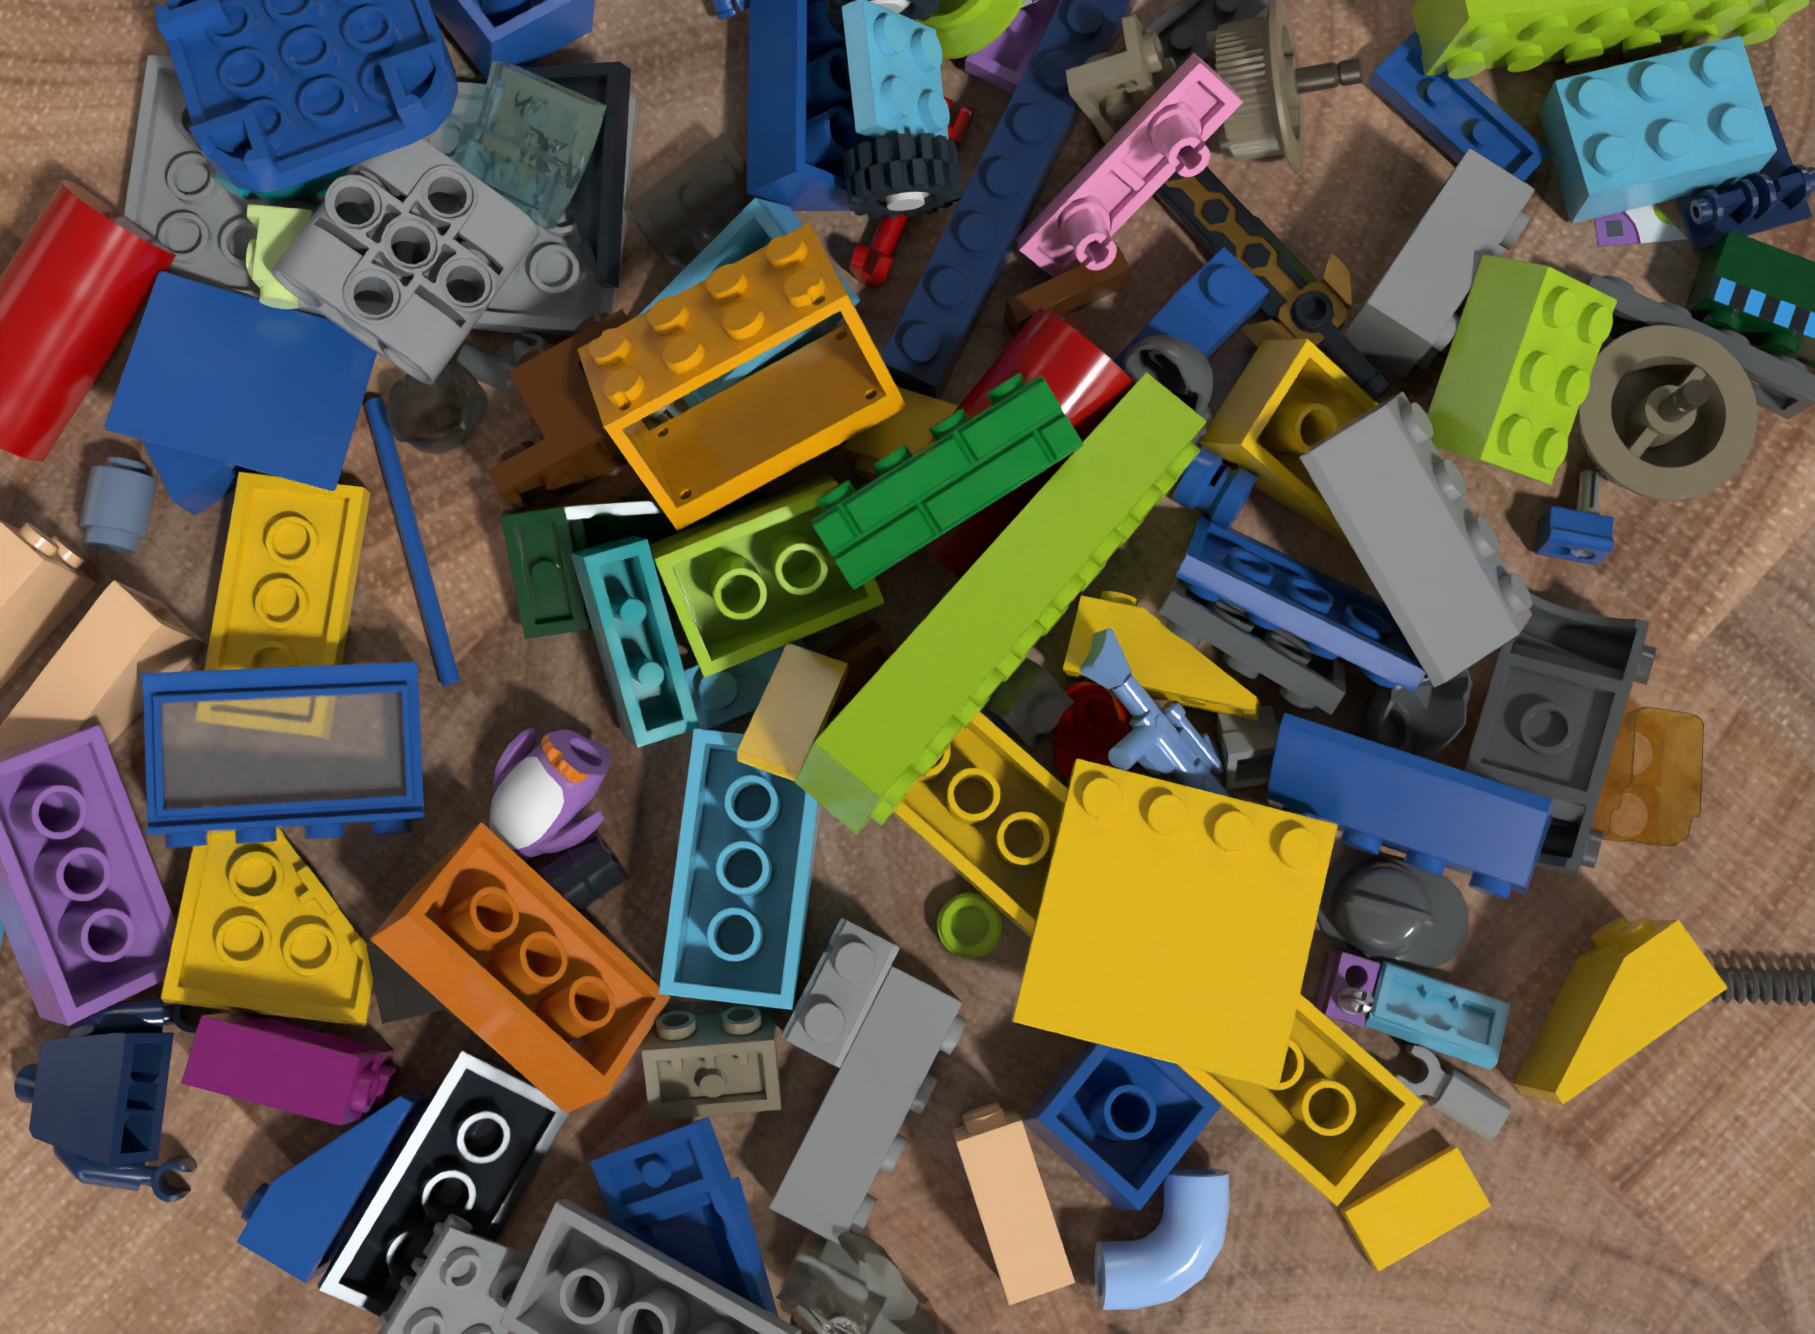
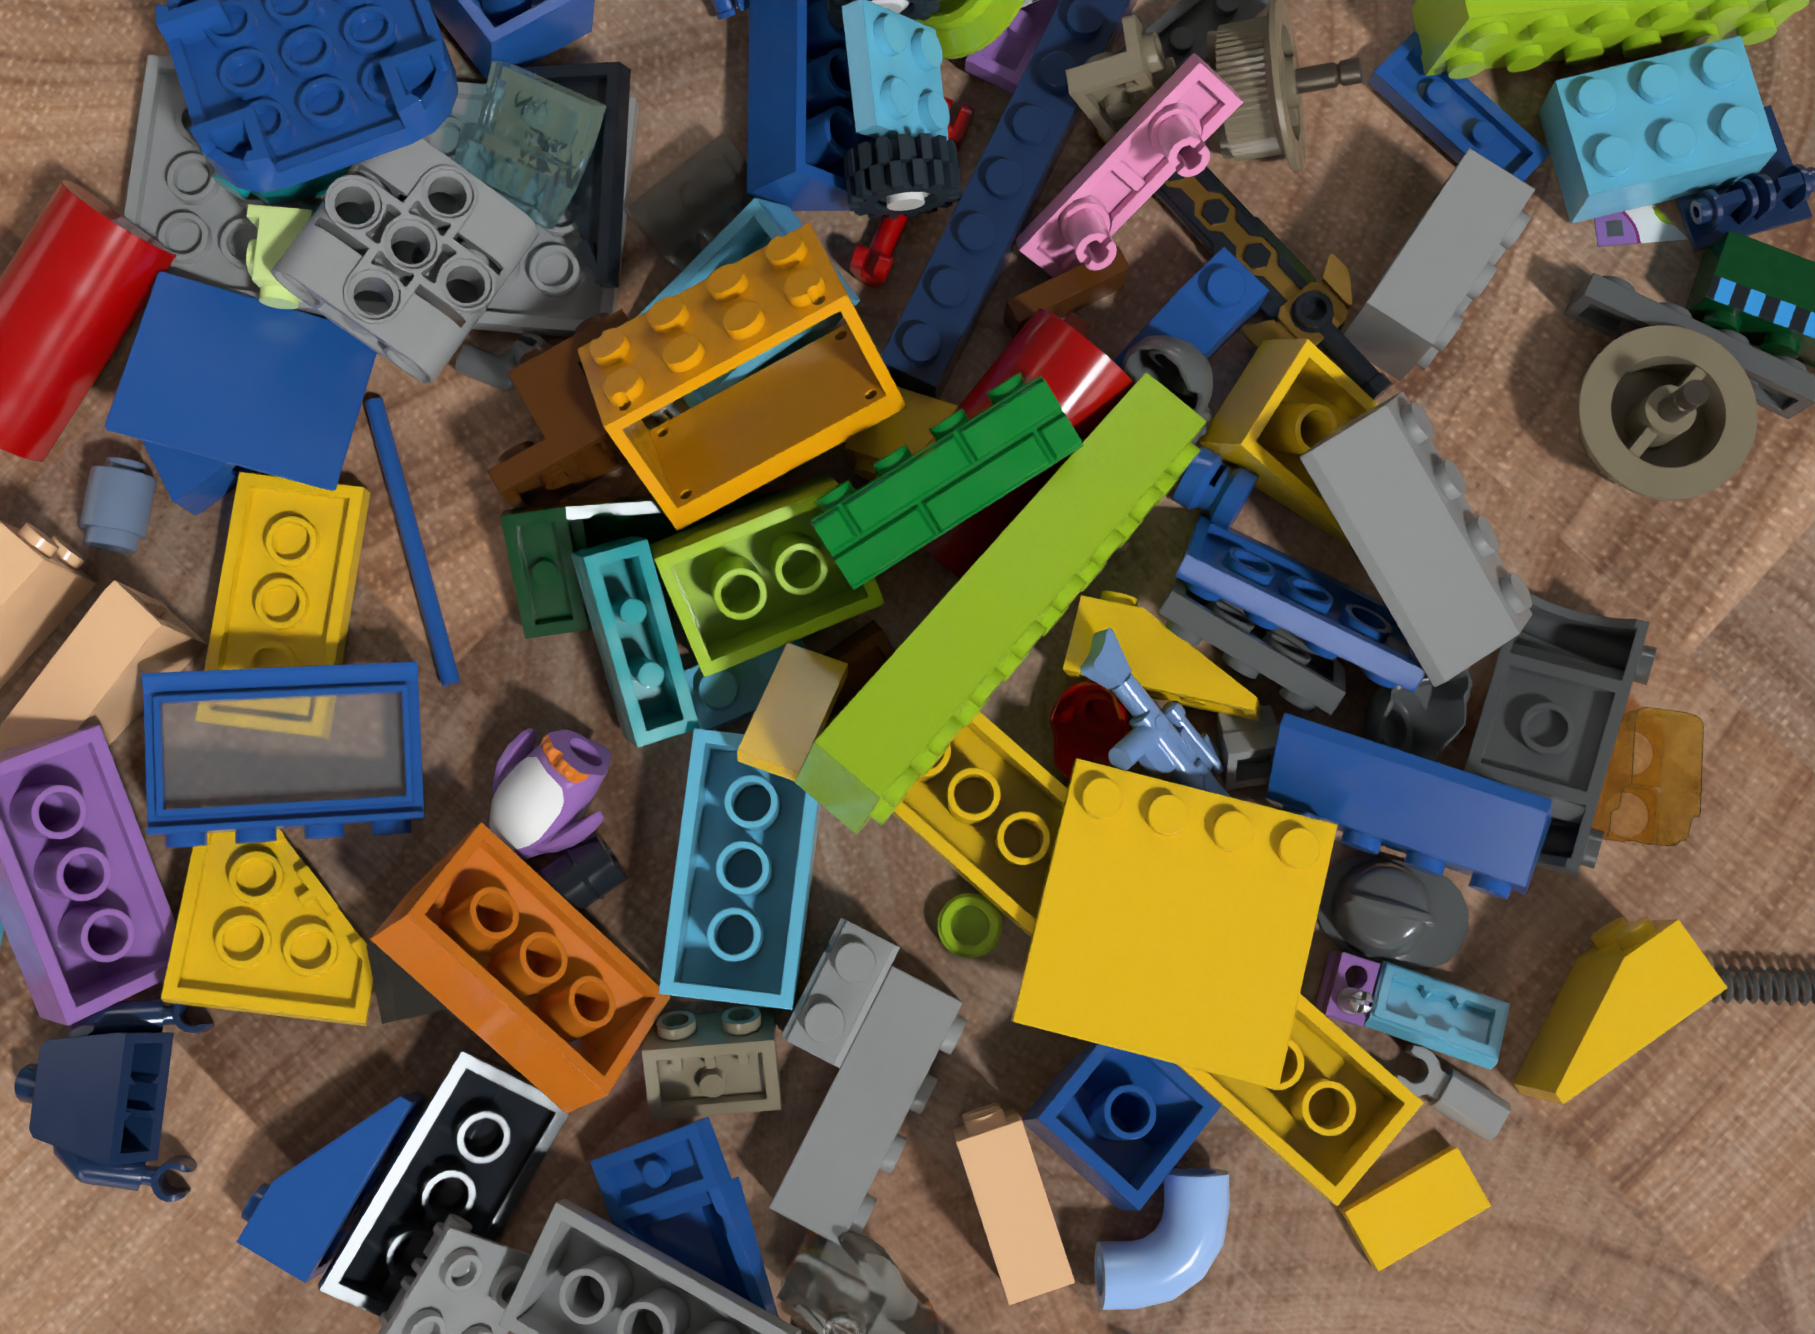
(290, 1067): magenta window -> none
(438, 414): clear smoke hair -> none
(1027, 704): clear smoke brick -> none
(1519, 367): lime brick -> none
(1579, 533): blue piece -> none

